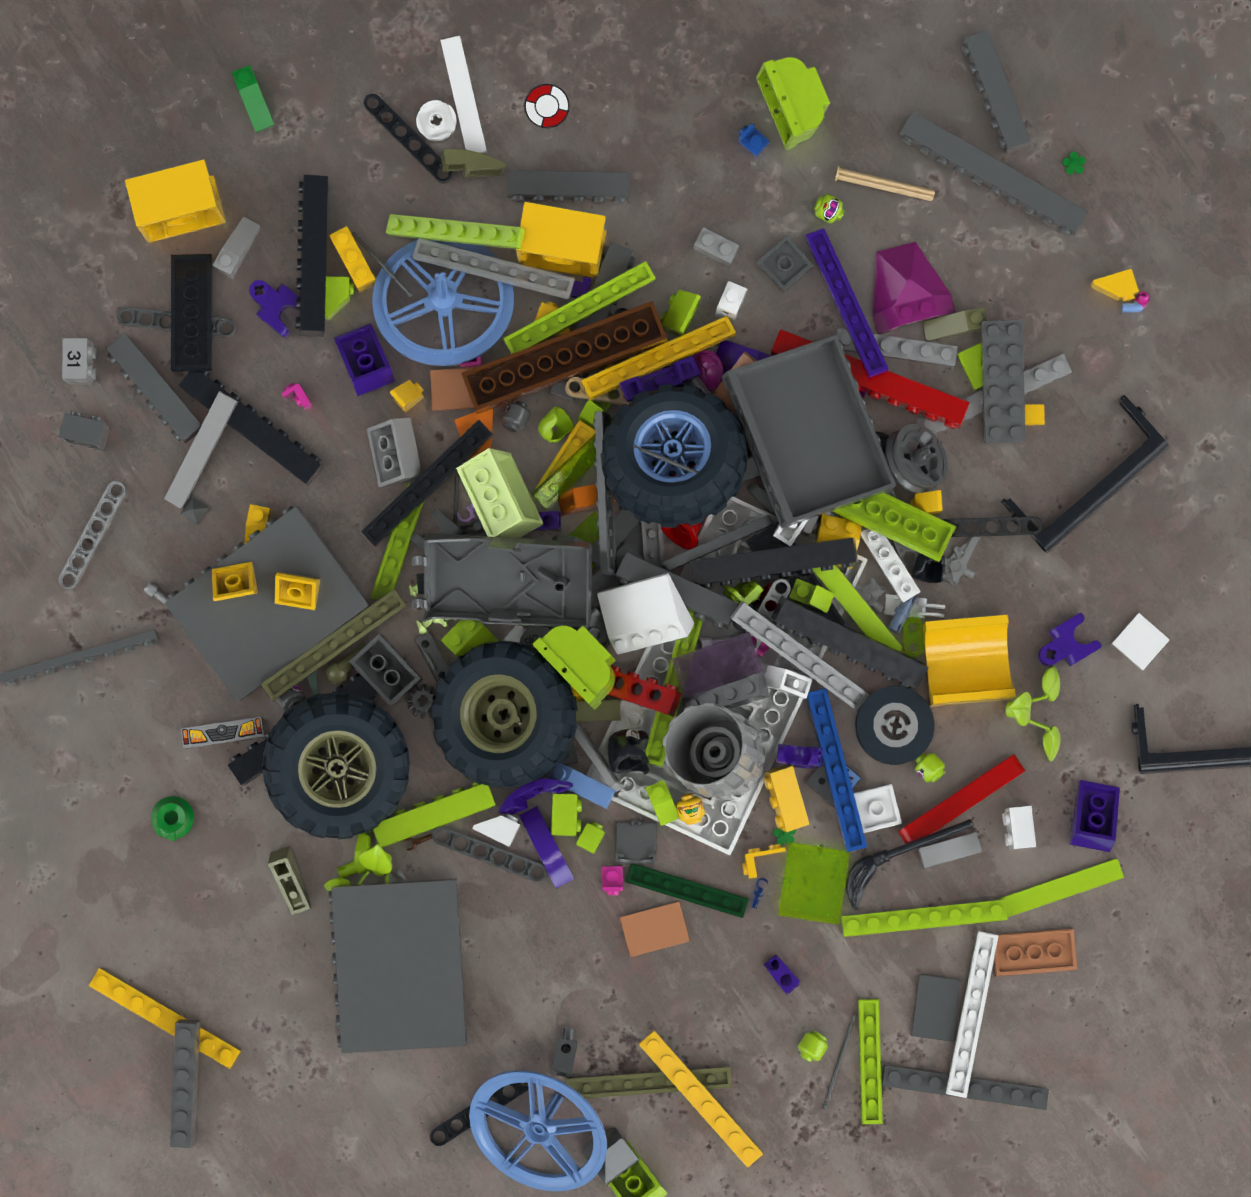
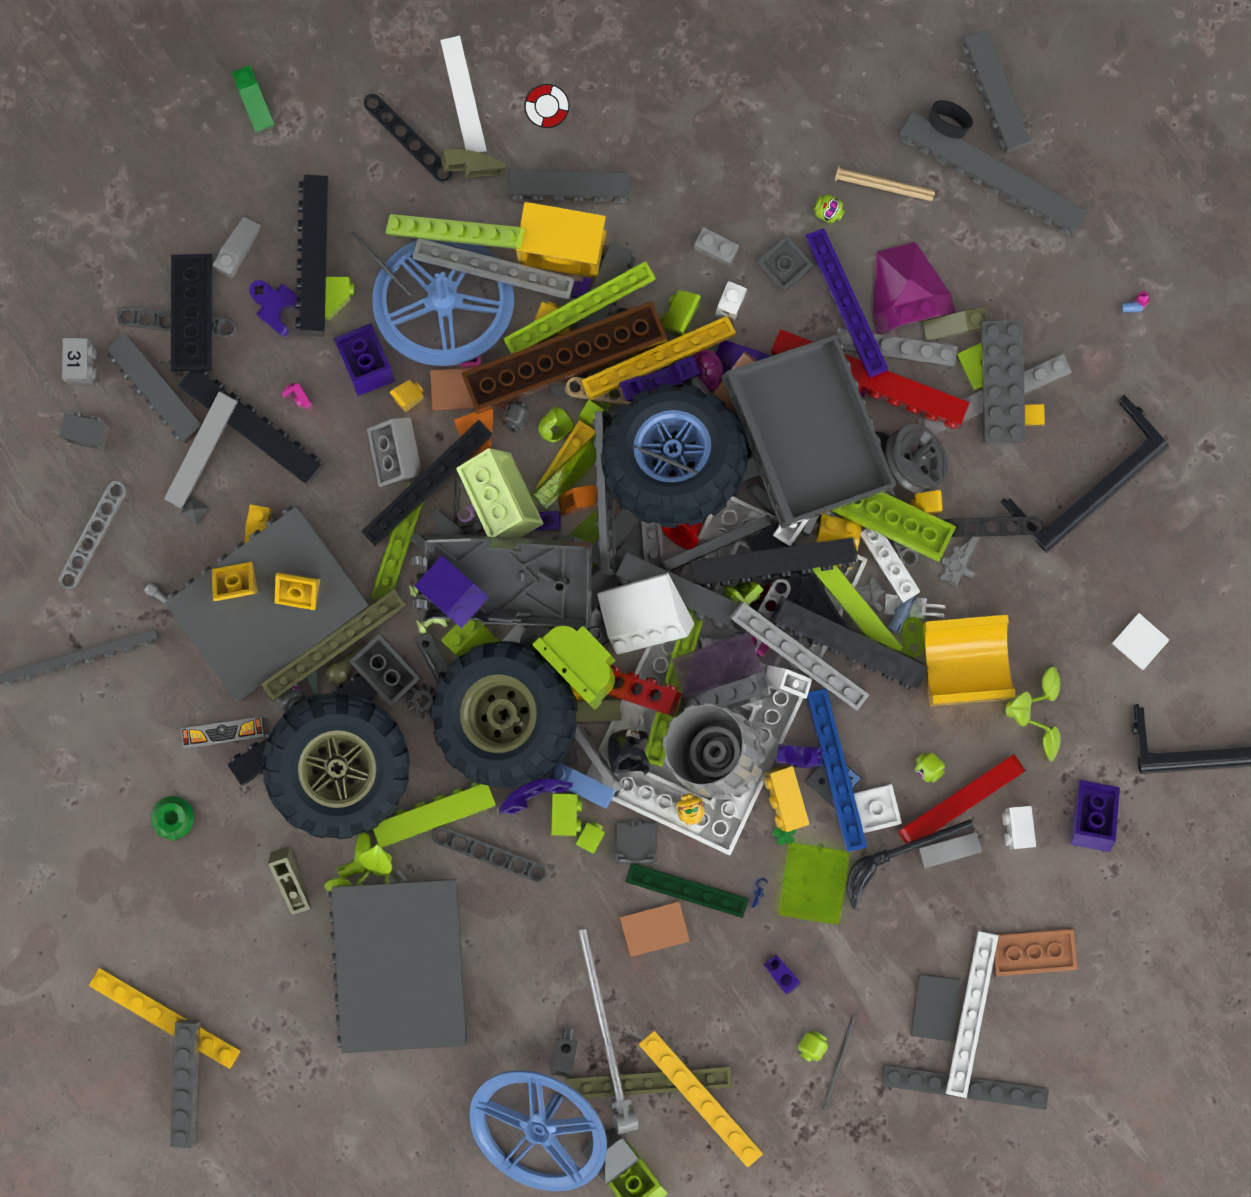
(175, 201): yellow piece -> none
(353, 259): yellow brick -> none
(418, 841): reddish brown hand -> none
(441, 110): white plate -> none
(451, 591): none -> dark purple slope
(464, 1118): black beam -> none
(500, 828): white slope -> none
(546, 847): dark purple slope -> none
(612, 879): dark pink bracket -> none
(625, 1119): none -> flat silver piece
(662, 802): lime slope -> none
(749, 867): yellow bracket -> none
(752, 139): blue bracket -> none
(796, 96): lime container -> none
(812, 595): lime slope -> none
(870, 1061): lime tile -> none
(918, 731): black wheel -> none
(924, 918): lime plate -> none
(928, 572): black hair -> none
(955, 112): none -> black tyre
(1063, 887): lime tile -> none
(1065, 645): dark purple piece -> none
(1074, 164): green plant -> none
(1117, 286): yellow slope -> none

